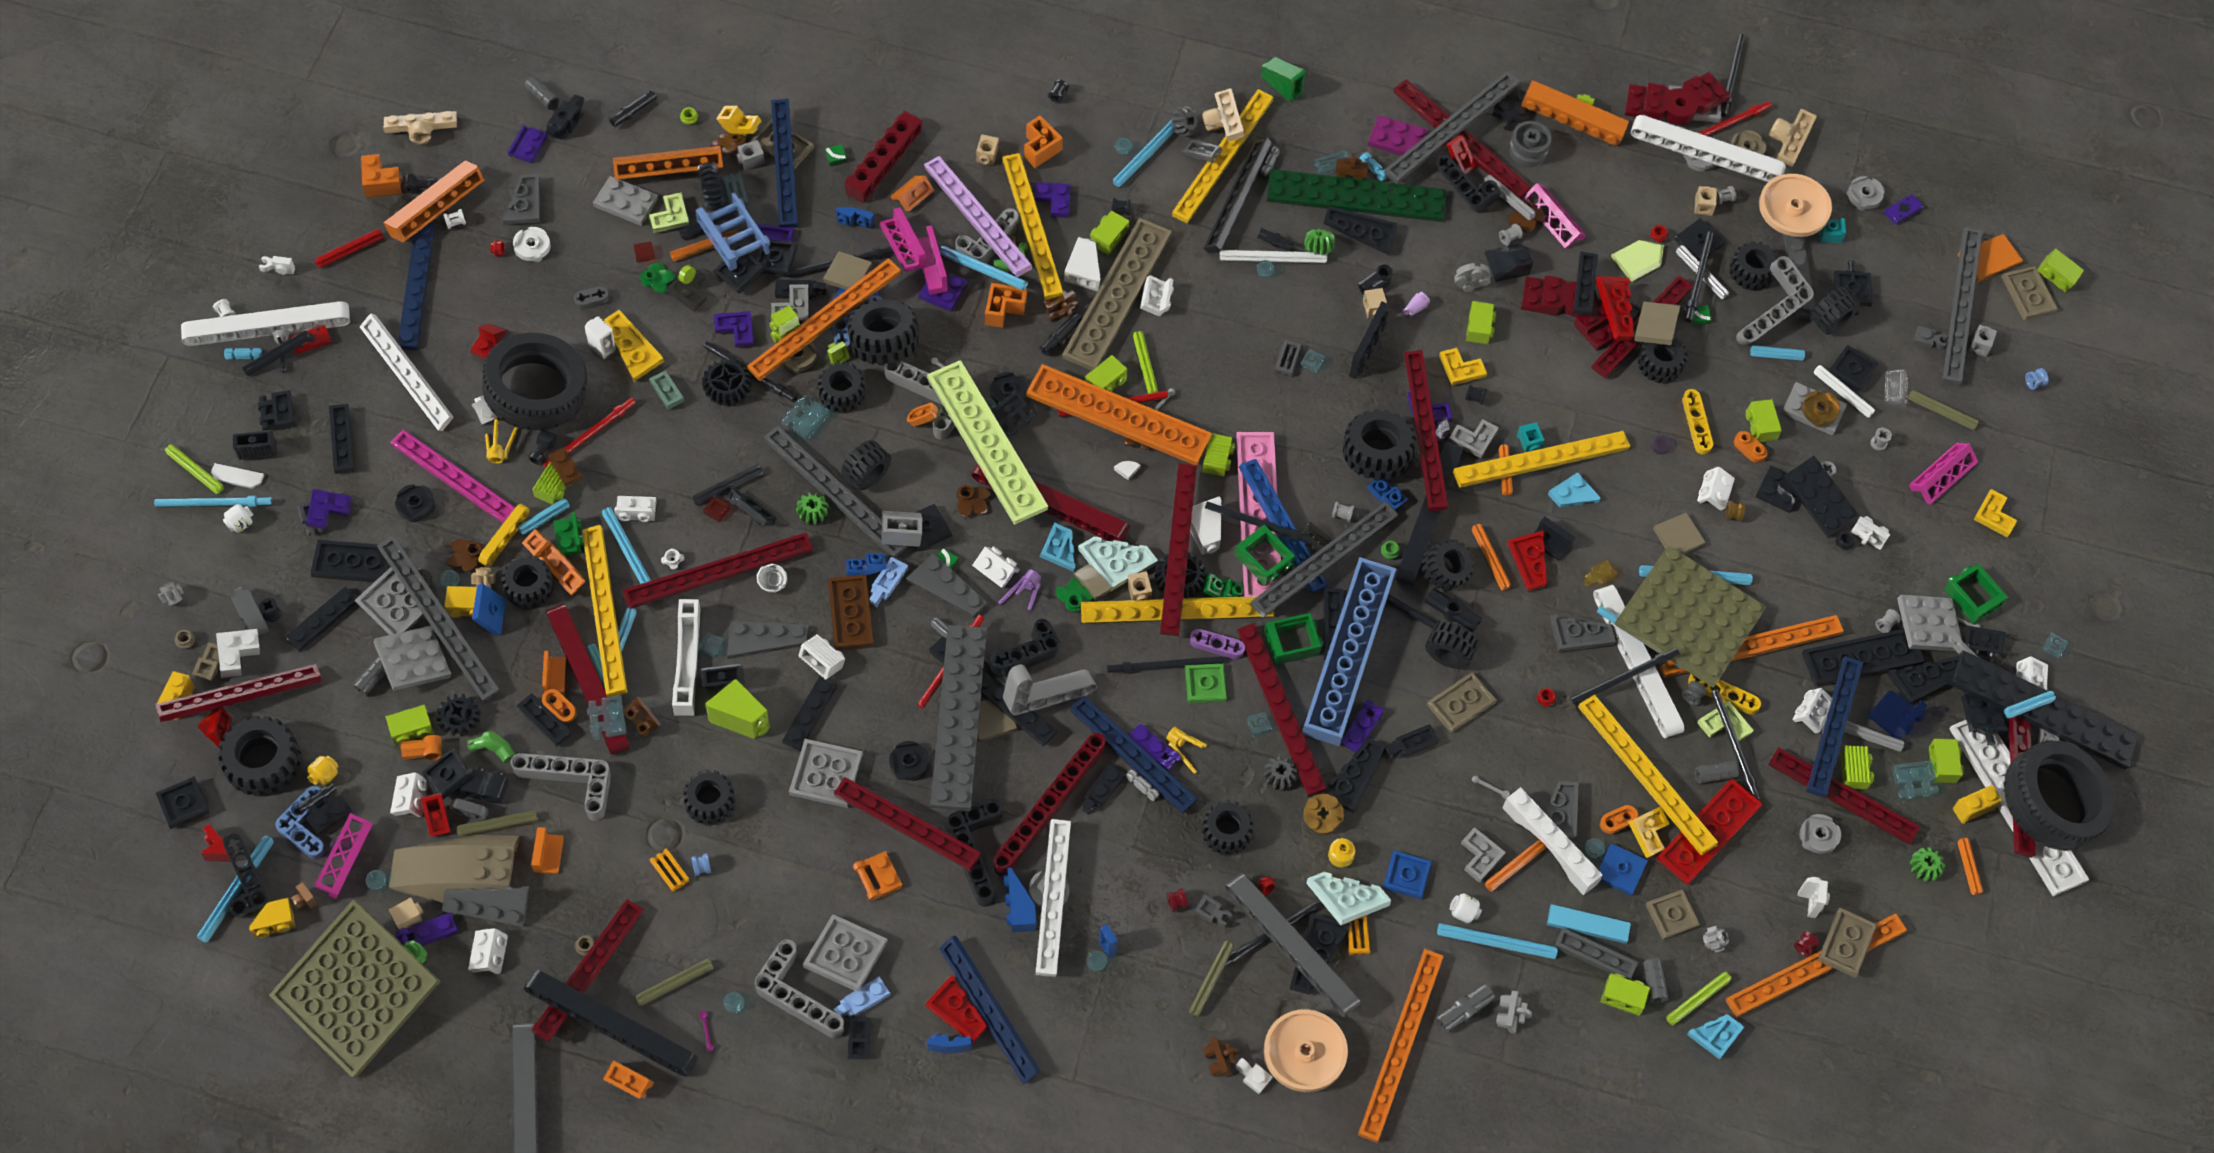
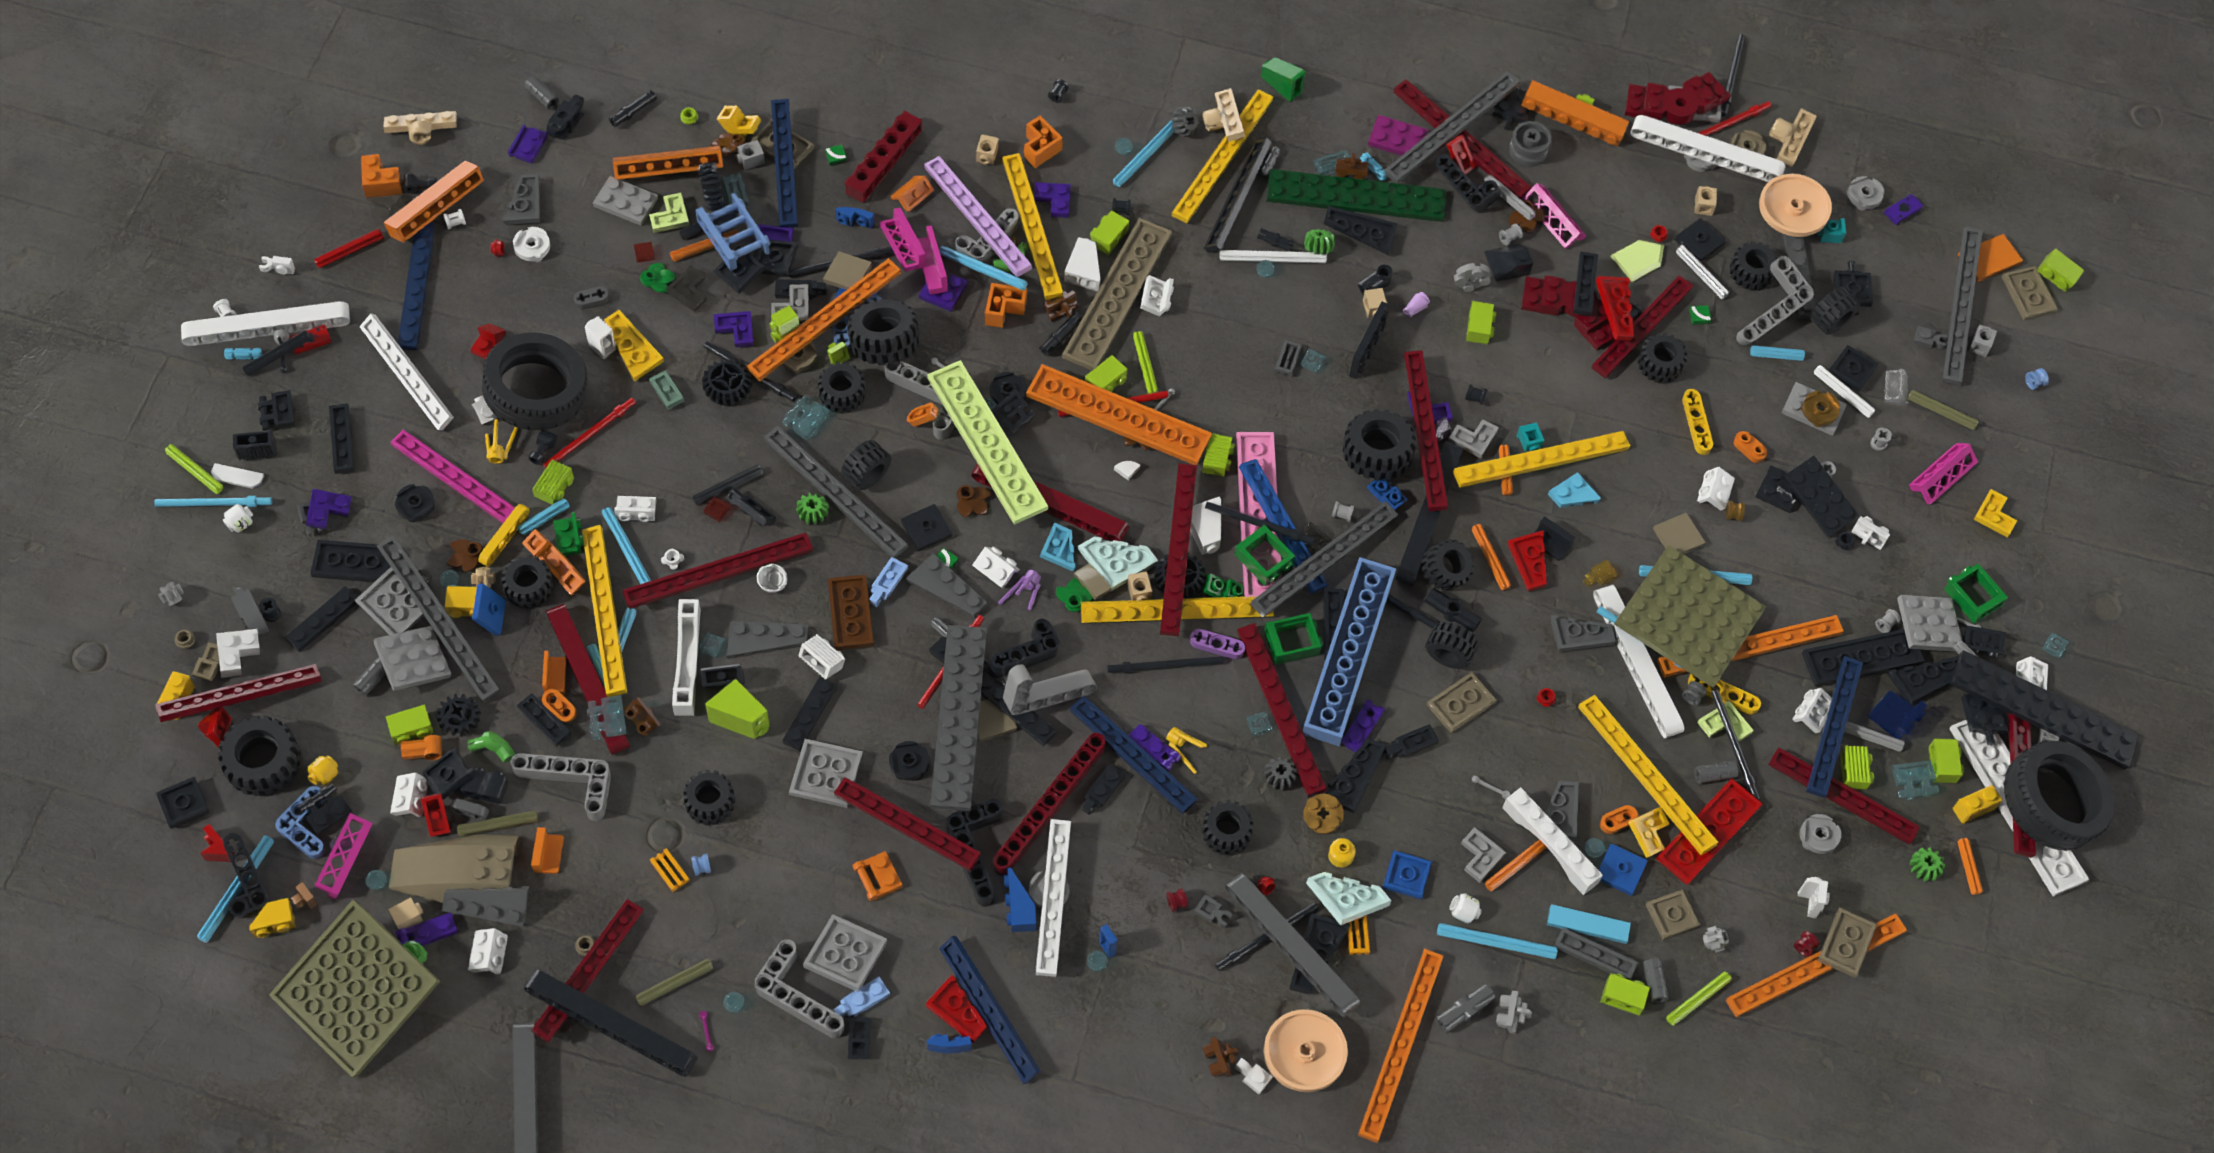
(565, 467): reddish brown plate -> none
(628, 1080): orange hinge -> none
(687, 274): lime tile -> none
(871, 564): blue slope -> none
(901, 528): light grey slope -> none
(1142, 784): light grey axle -> none
(1201, 152): dark grey tile -> none
(1205, 683): bright green tile -> none
(1211, 978): olive axle -> none
(1390, 550): bright green plate -> none
(1461, 372): yellow plate -> none
(1657, 323): dark tan tile -> none
(1659, 659): black bar -> none
(1661, 444): clear purple tile -> none
(1692, 304): black bar -> none
(1717, 1035): medium azure wing -> none
(1726, 195): light grey bush -> none
(1763, 420): lime brick -> none
(2029, 704): medium azure axle -> none

